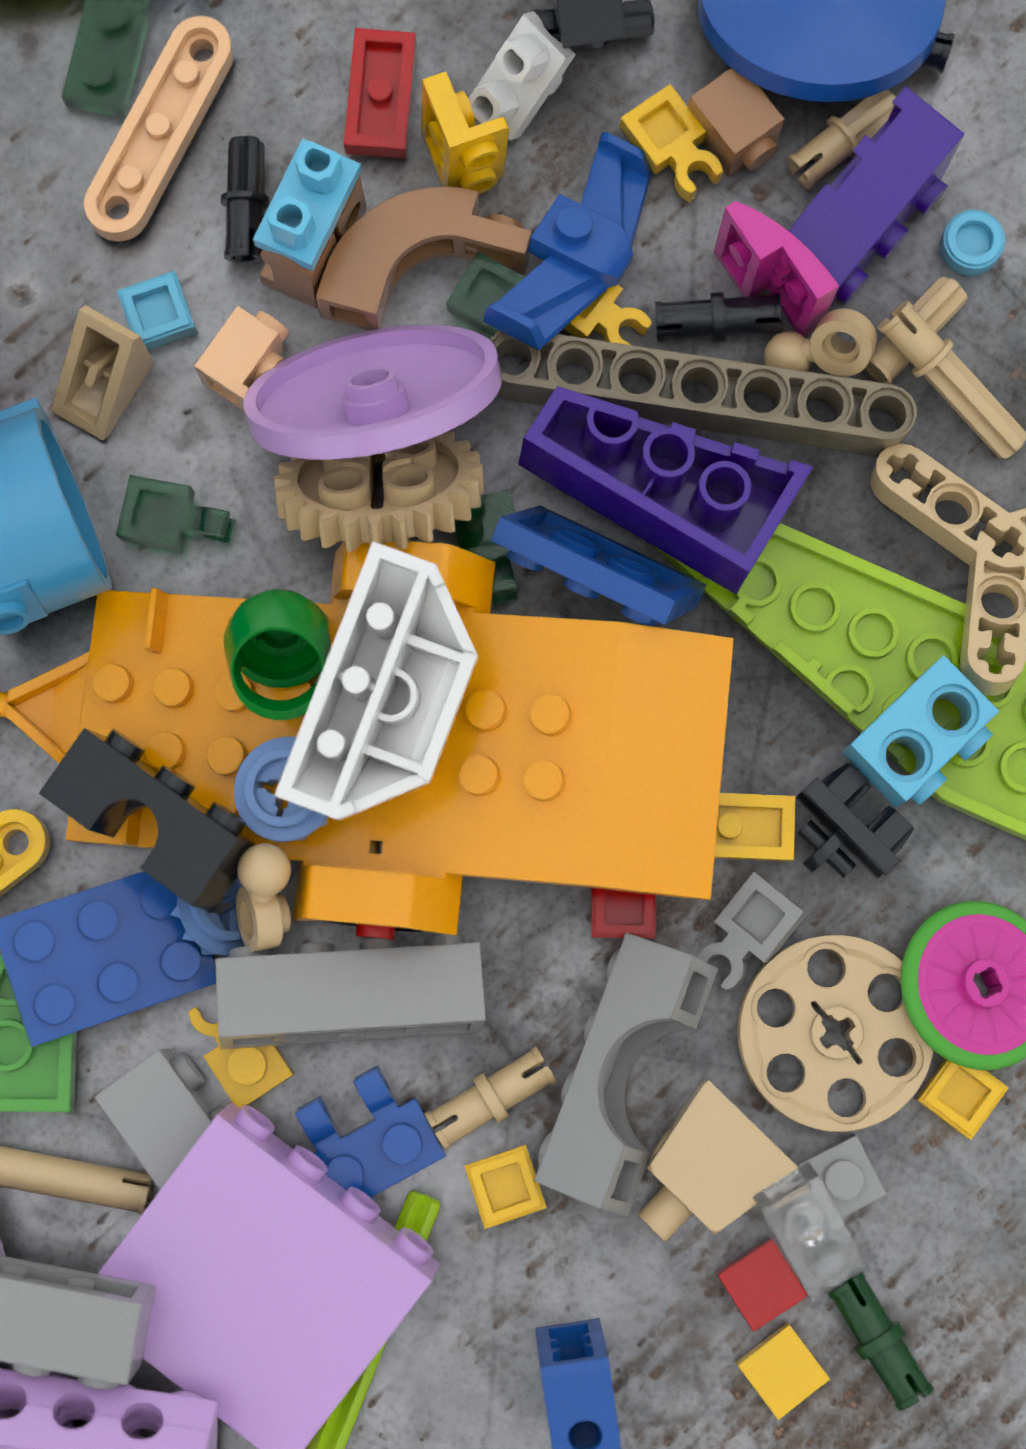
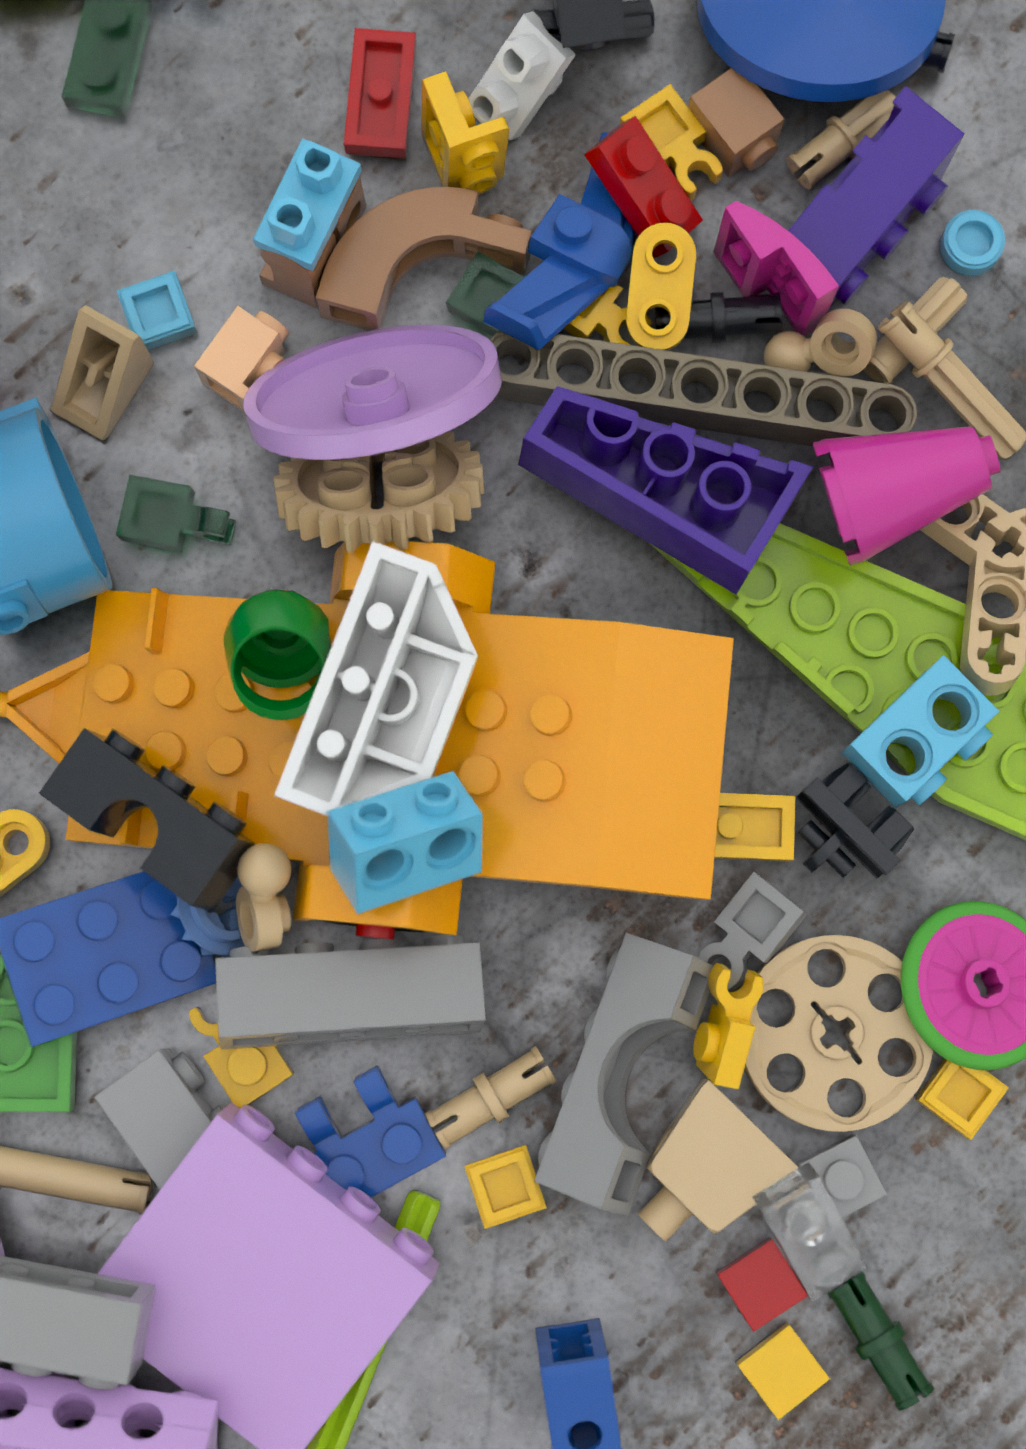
(159, 128): light nougat plate -> none
(244, 198): black axle -> none
(260, 807): medium blue gear -> none
(405, 841): none -> medium azure brick
(476, 537): clear green plate -> none
(597, 565): blue plate -> none
(621, 913): red tile -> none
(641, 181): none -> red plate
(661, 286): none -> yellow plate
(726, 1037): none -> yellow plate
(902, 482): none -> dark pink cone

